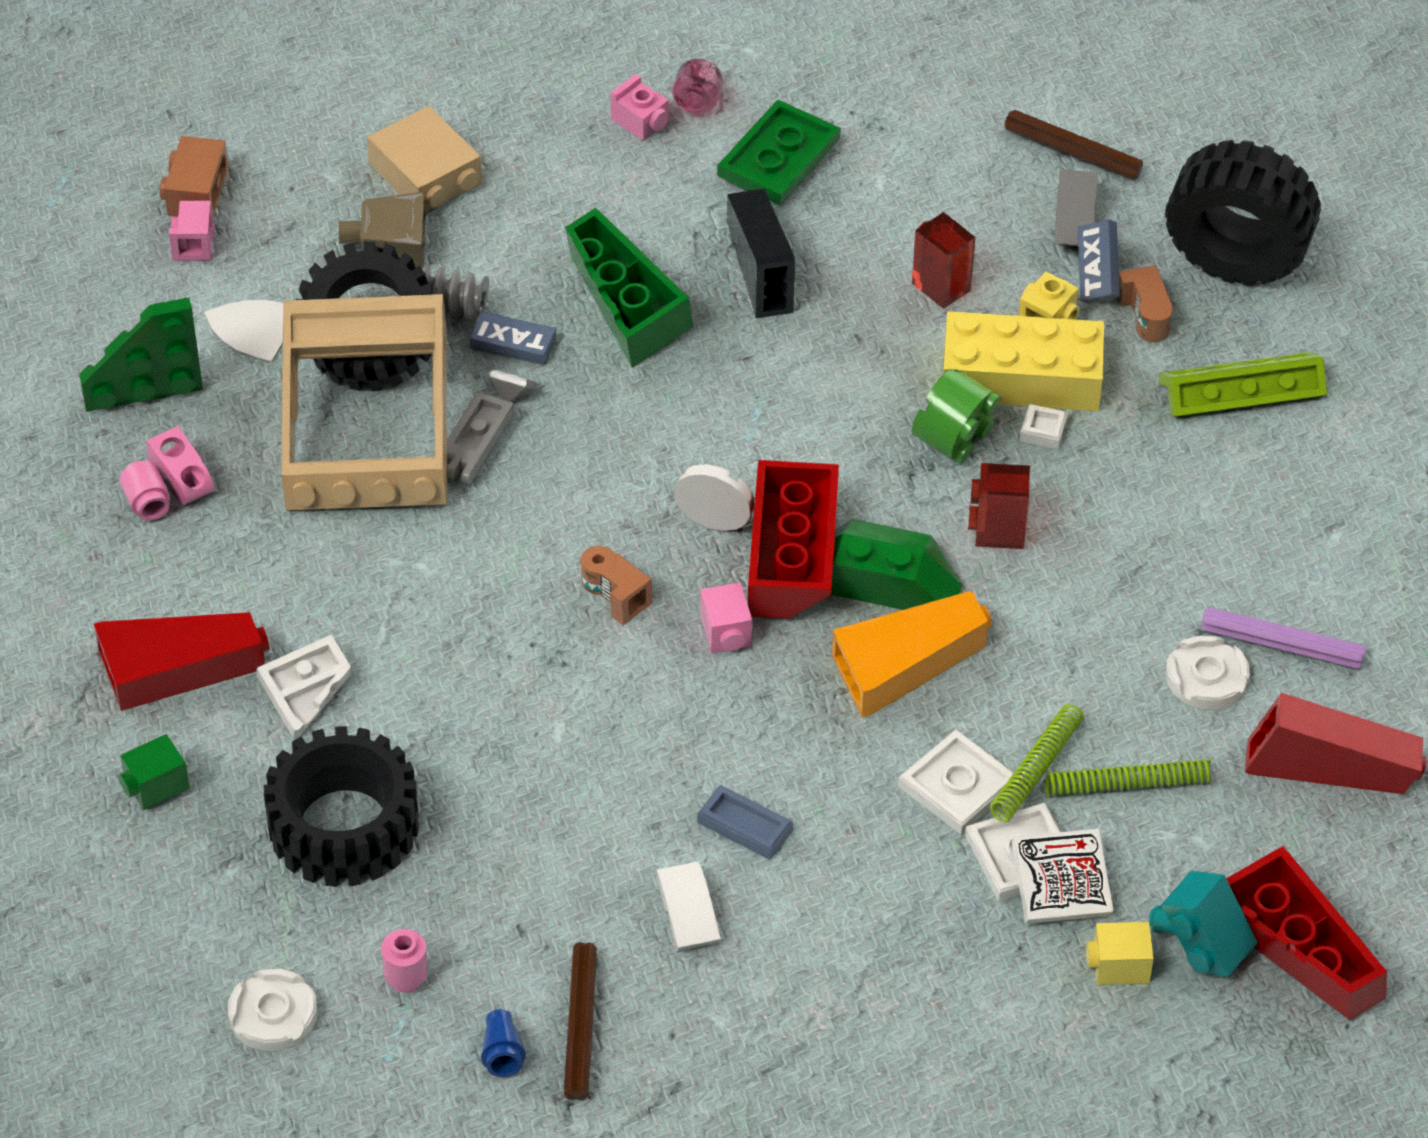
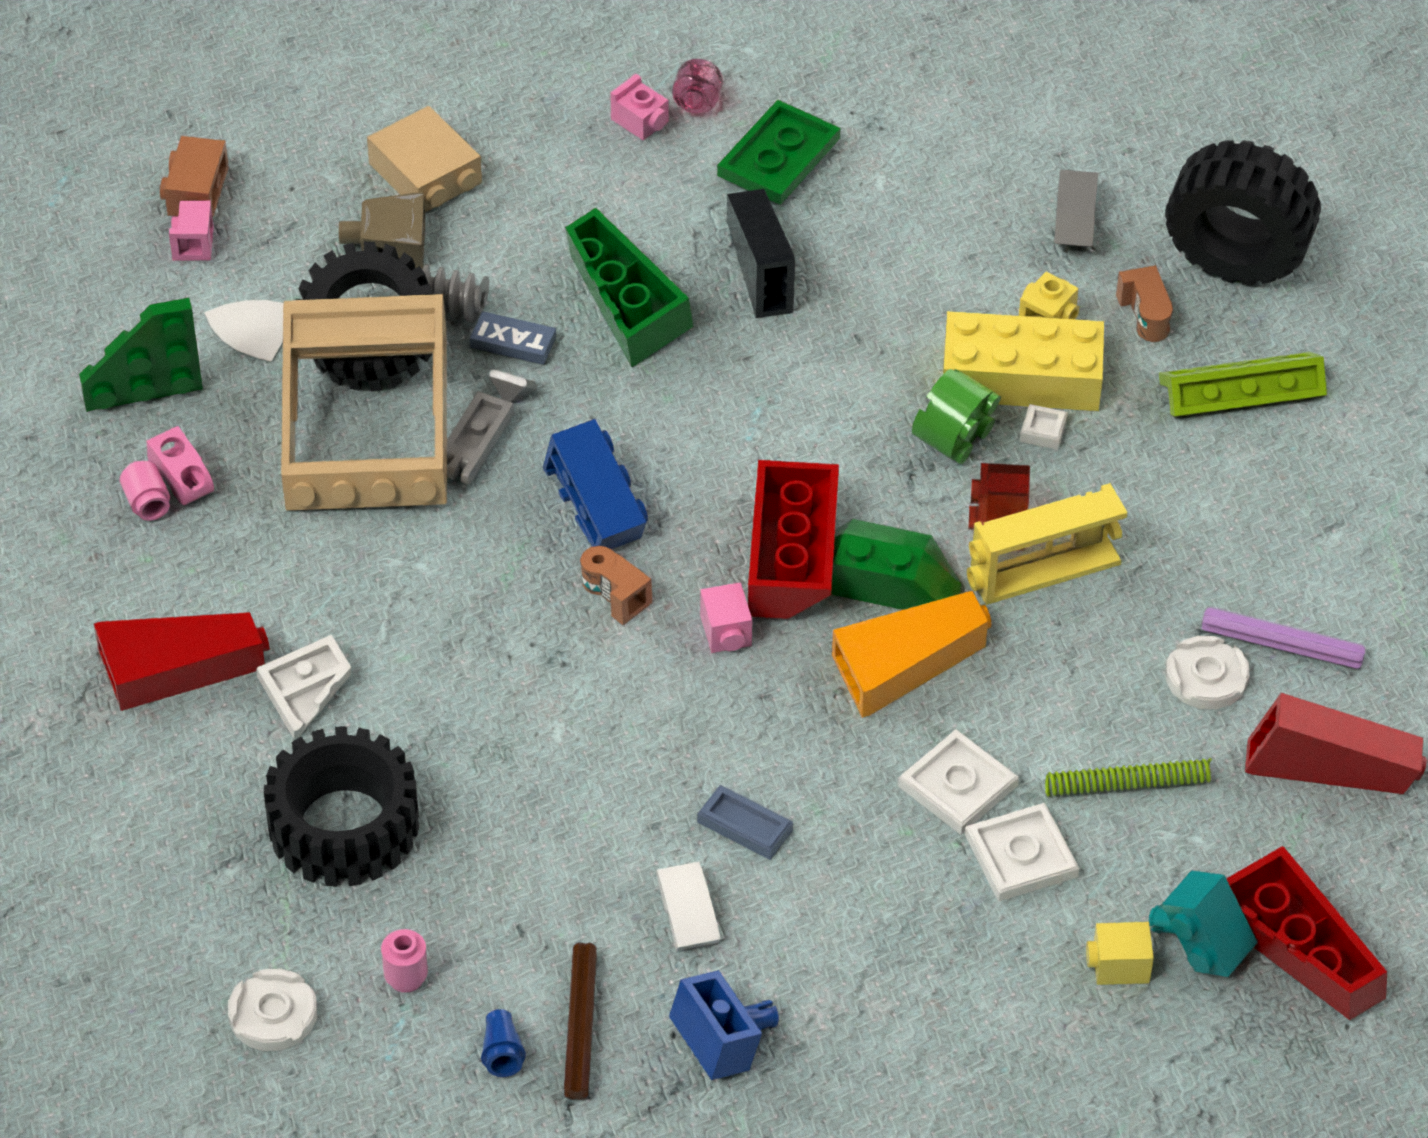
(153, 772): green brick -> none
(595, 485): none -> blue wedge
(714, 498): white tile -> none
(718, 1025): none -> blue brick
(943, 260): clear red piece -> none
(1031, 757): lime piece -> none
(1045, 545): none -> light yellow door
(1062, 876): white tile -> none
(1073, 144): reddish brown axle -> none
(1098, 261): sand blue tile -> none

